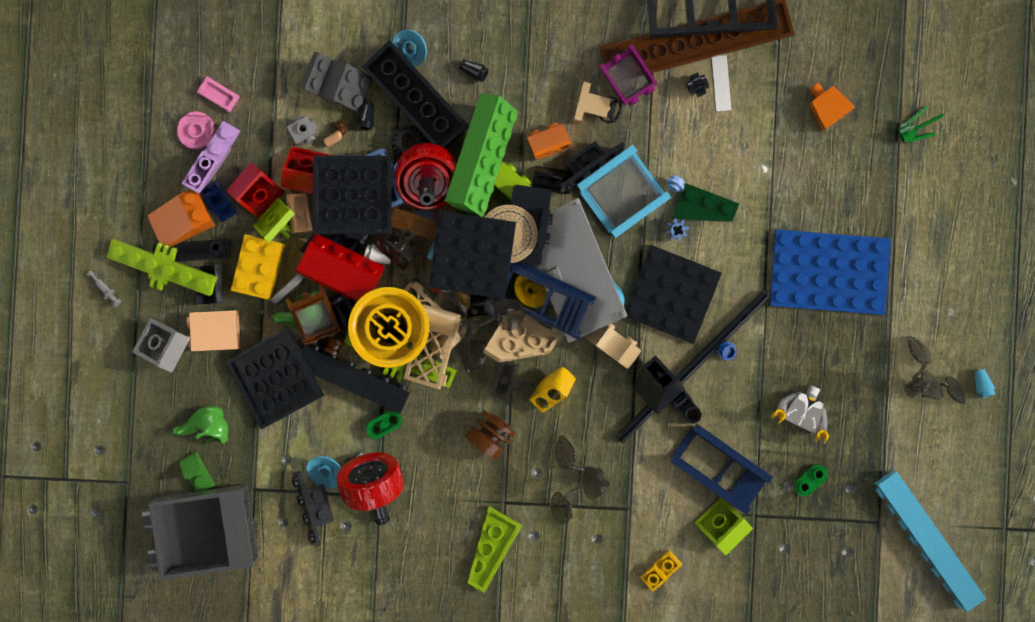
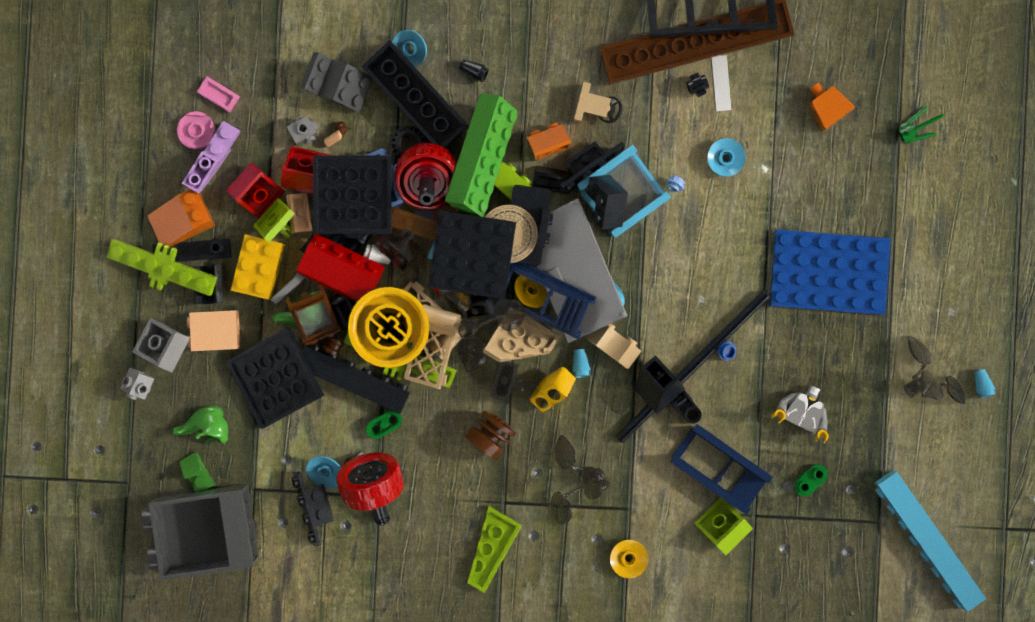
(105, 290): light grey piece -> none
(136, 384): none -> light grey brick
(219, 201): clear blue brick -> none
(365, 119): black cone -> none
(580, 364): none -> medium azure cone
(609, 200): none -> black brick
(628, 76): window -> none
(631, 568): none -> yellow dish
(661, 570): yellow slope -> none
(672, 294): black plate -> none
(677, 234): medium blue gear -> none
(704, 205): dark green wing -> none
(735, 153): none -> medium azure dish

